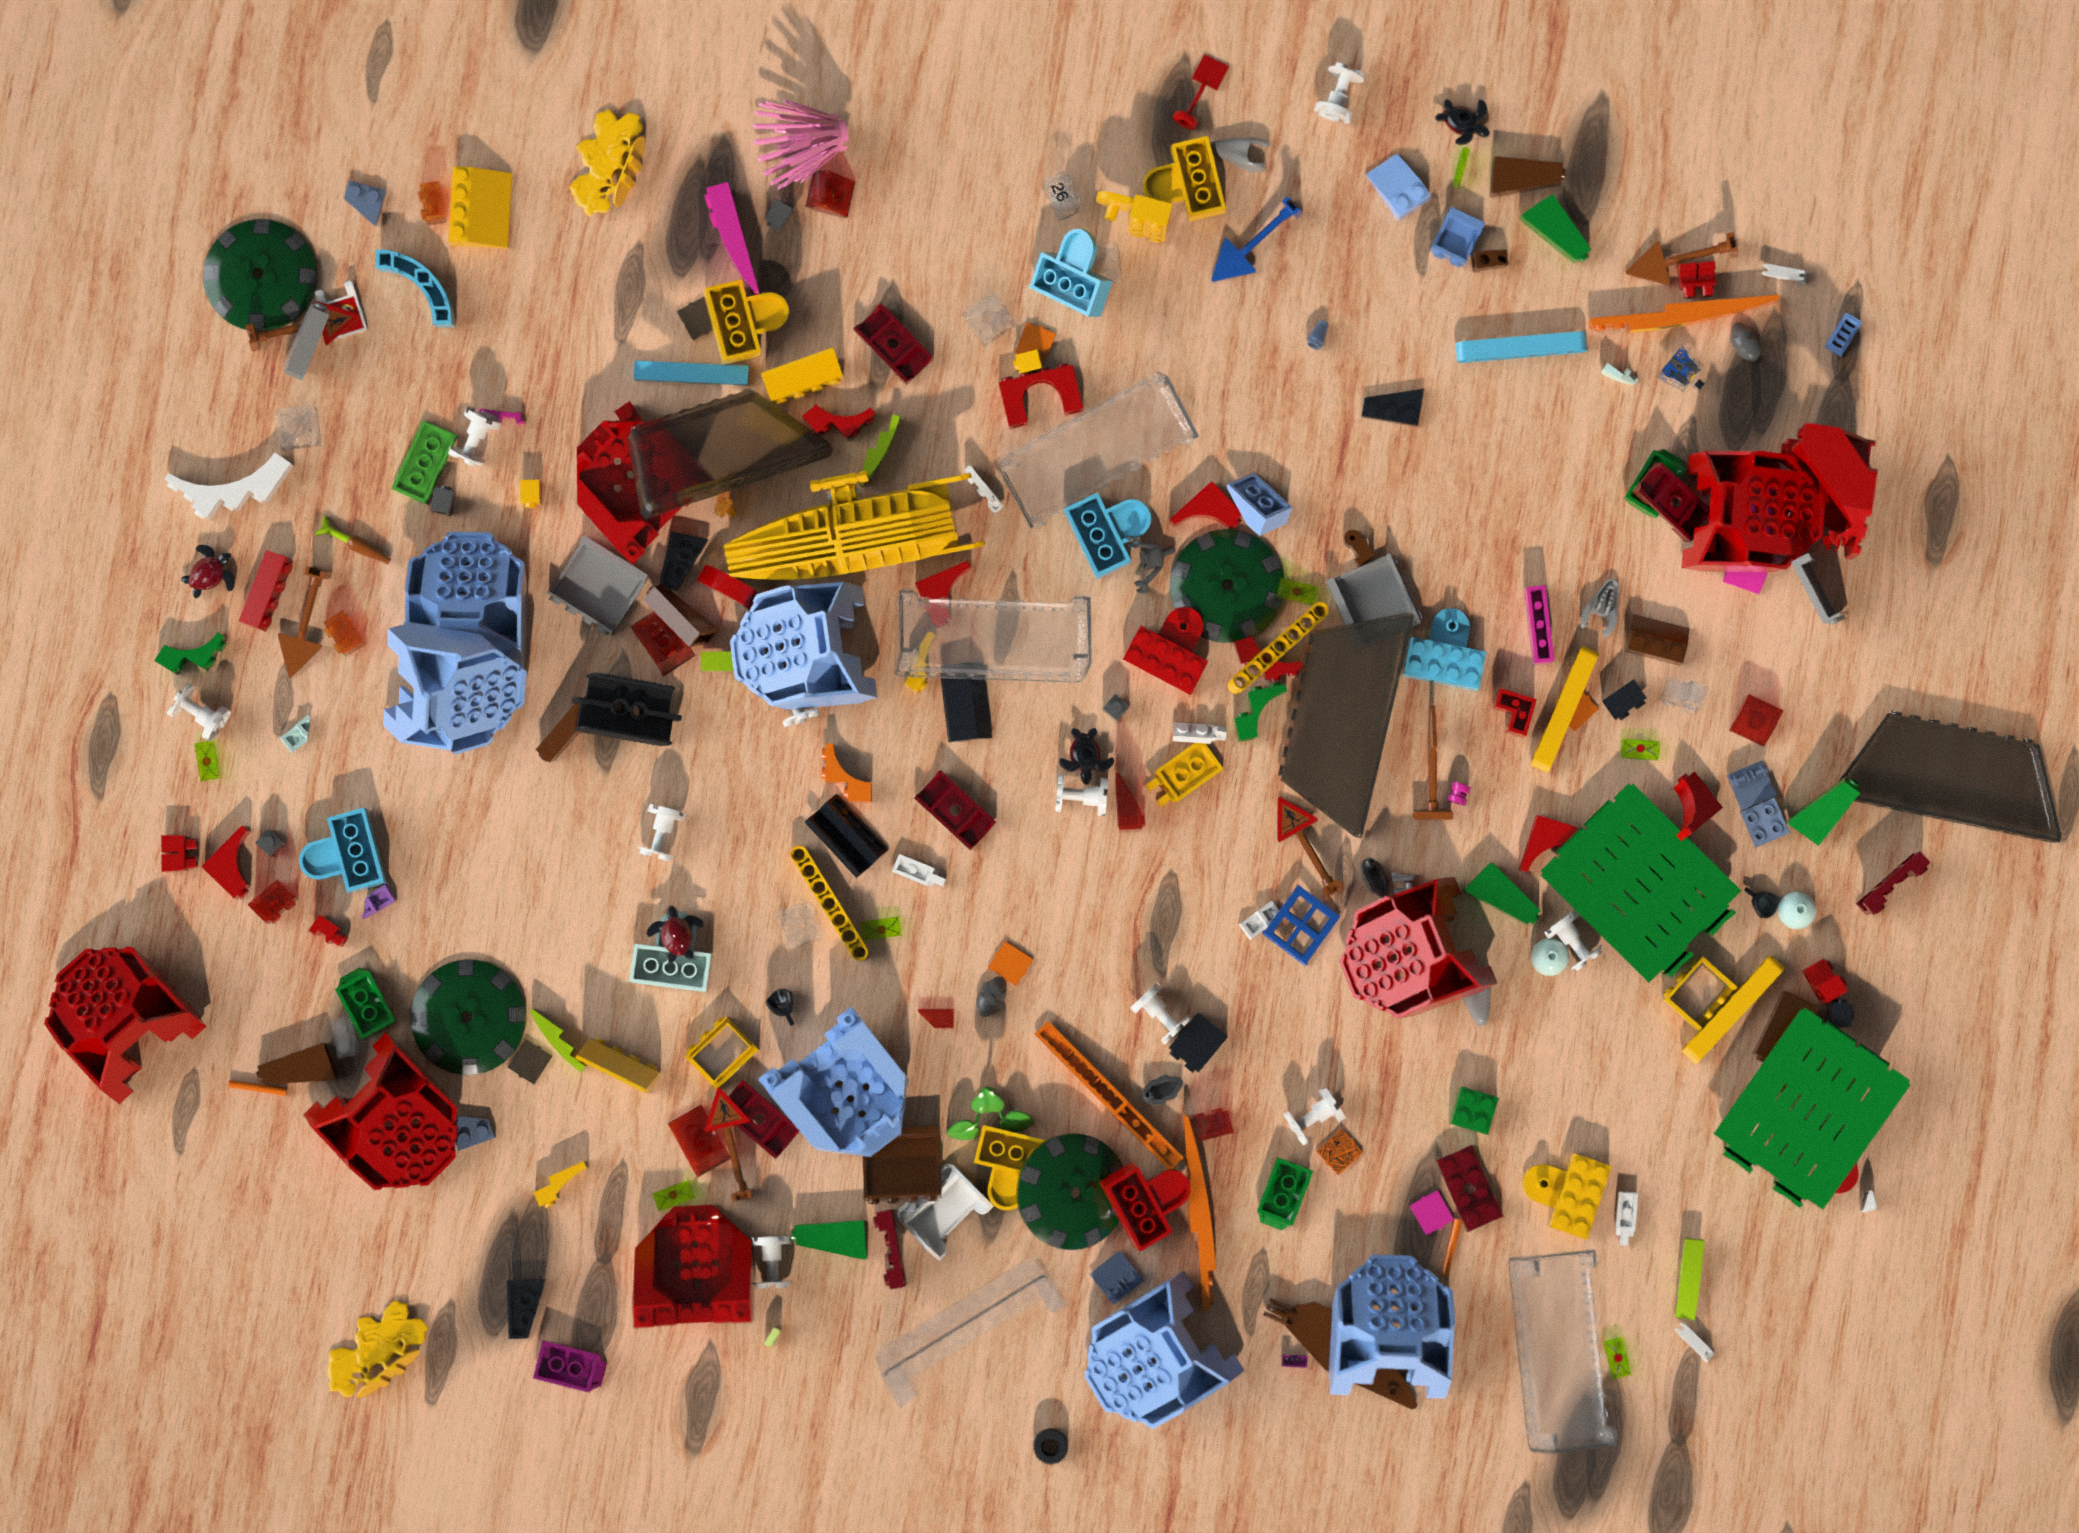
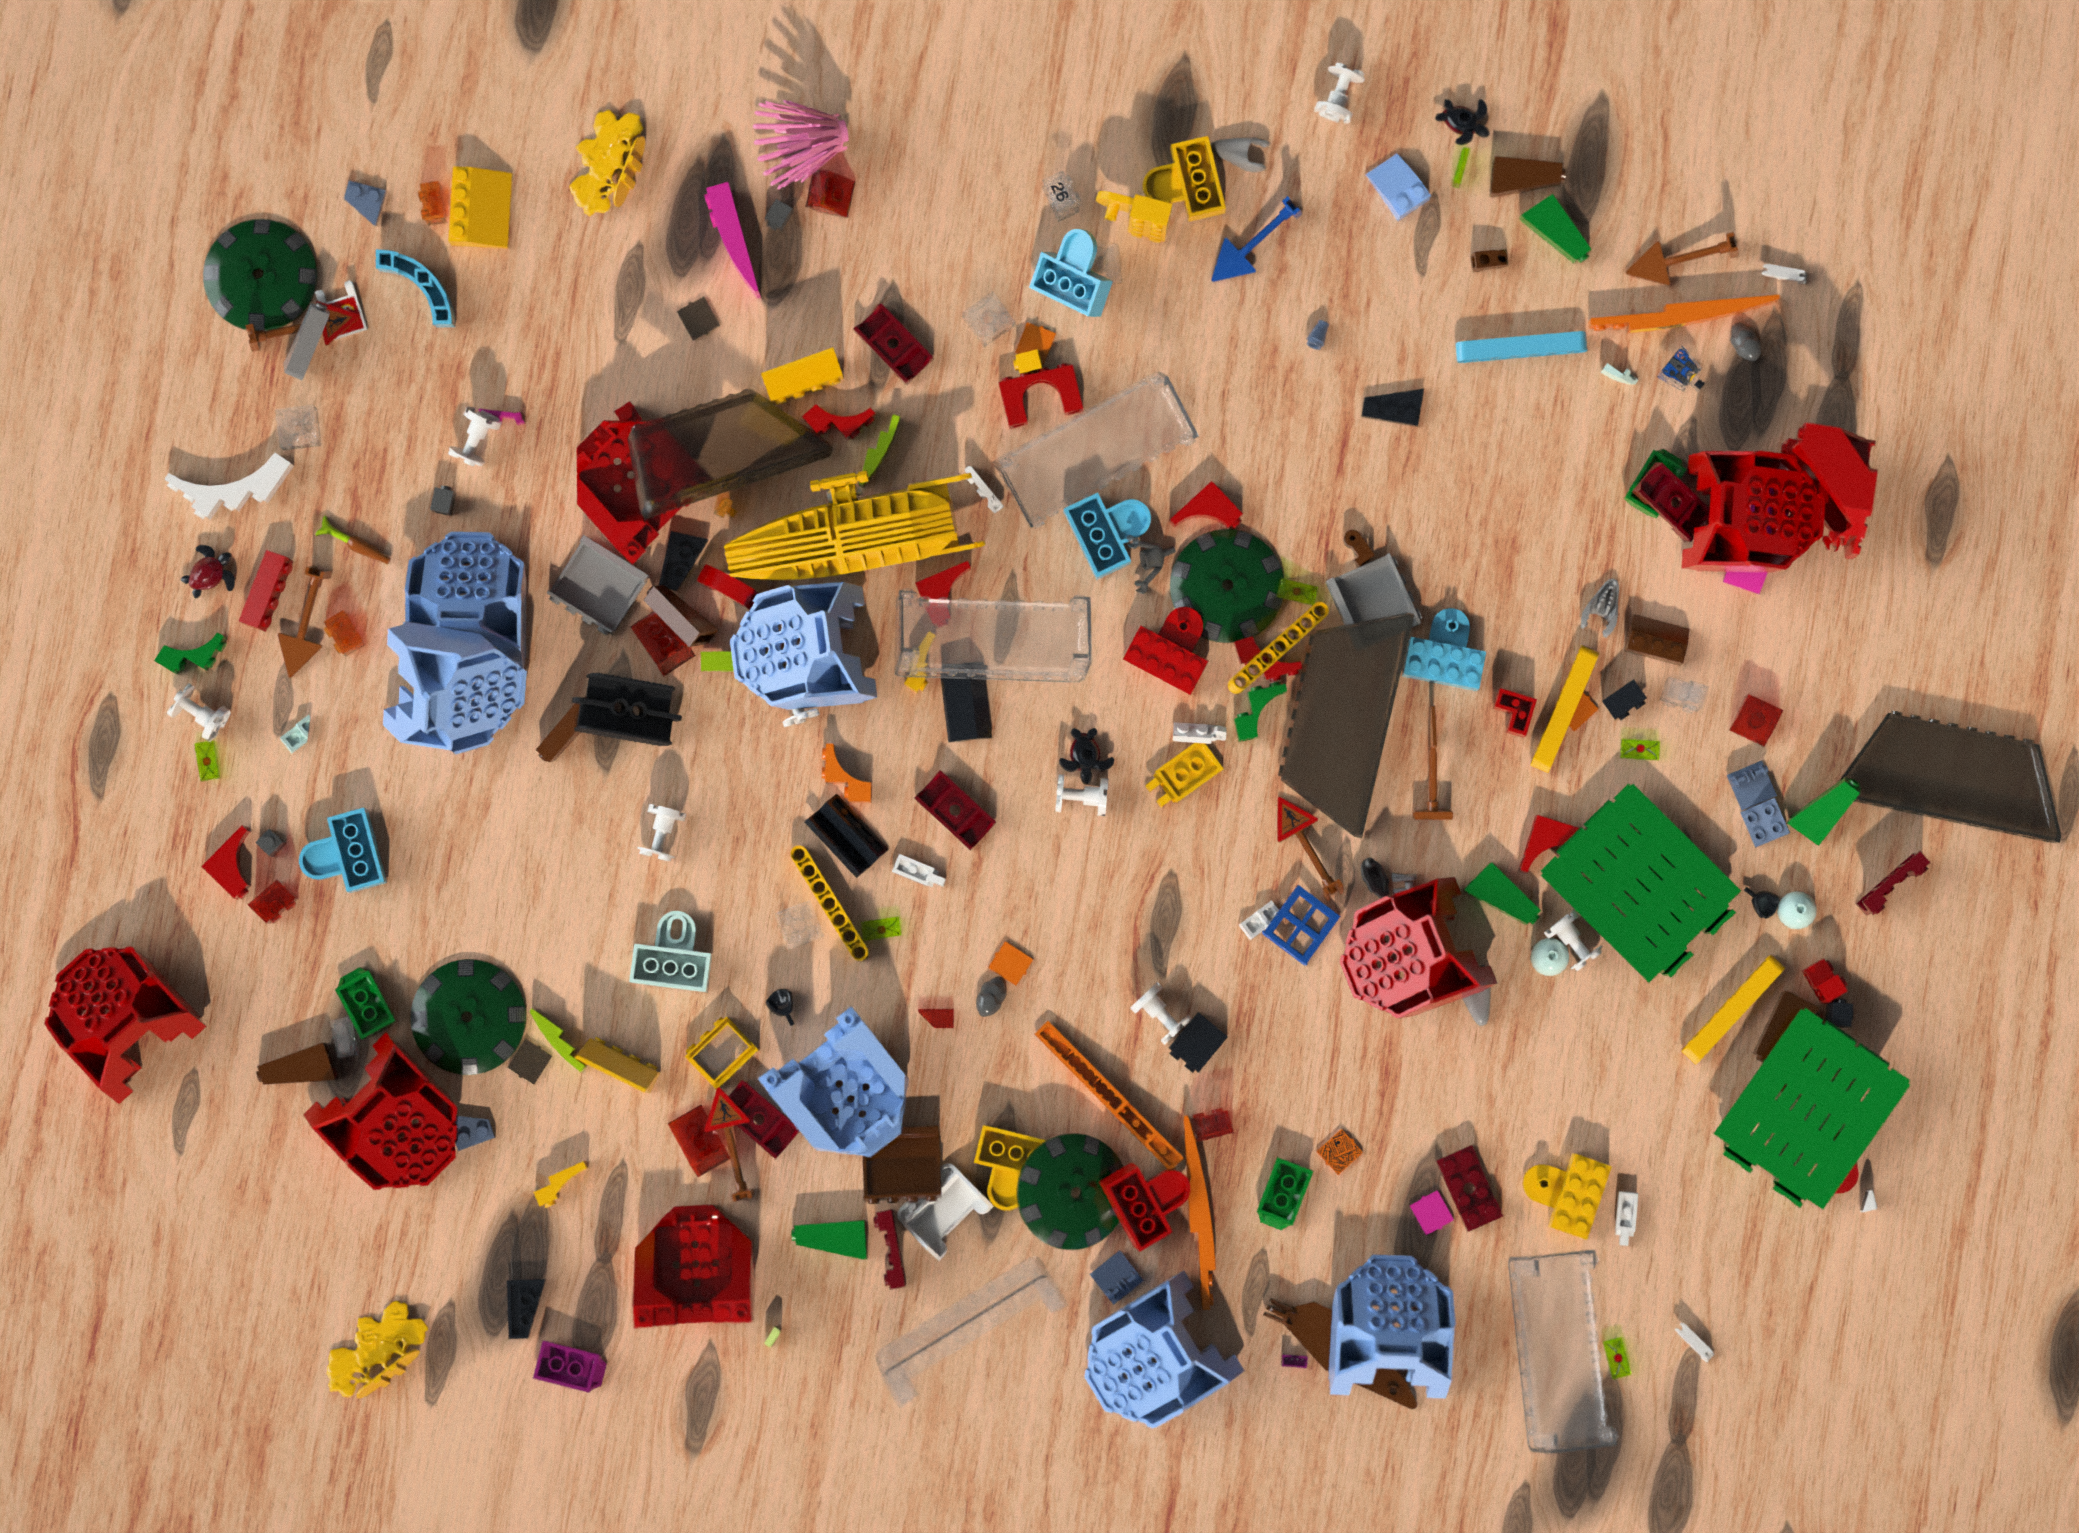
(177, 844): red hips -> none
(257, 1087): orange bar -> none
(330, 929): red hips -> none
(378, 900): medium lavender slope -> none
(424, 462): bright green tile -> none
(530, 493): yellow brick -> none
(673, 1195): clear neon green tile -> none
(676, 933): animal -> none
(691, 373): medium azure tile -> none
(741, 318): yellow brick -> none
(771, 1254): white piece -> none
(989, 1102): bright green plant -> none
(1062, 1446): black tyre -> none
(1115, 708): dark grey brick -> none
(1128, 811): clear red slope -> none
(1162, 1089): dark grey arm -> none
(1210, 74): red piece -> none
(1259, 504): light blue slope -> none
(1320, 1111): white piece -> none
(1451, 1247): orange bar -> none
(1457, 237): medium blue panel -> none
(1459, 793): dark pink wheel -> none
(1473, 1110): green brick -> none
(1539, 625): dark pink brick -> none
(1689, 1278): lime slope -> none
(1696, 276): red hips -> none
(1697, 803): red arch -> none
(1698, 992): window -> none
(1814, 589): light grey panel -> none
(1850, 319): medium blue slope -> none

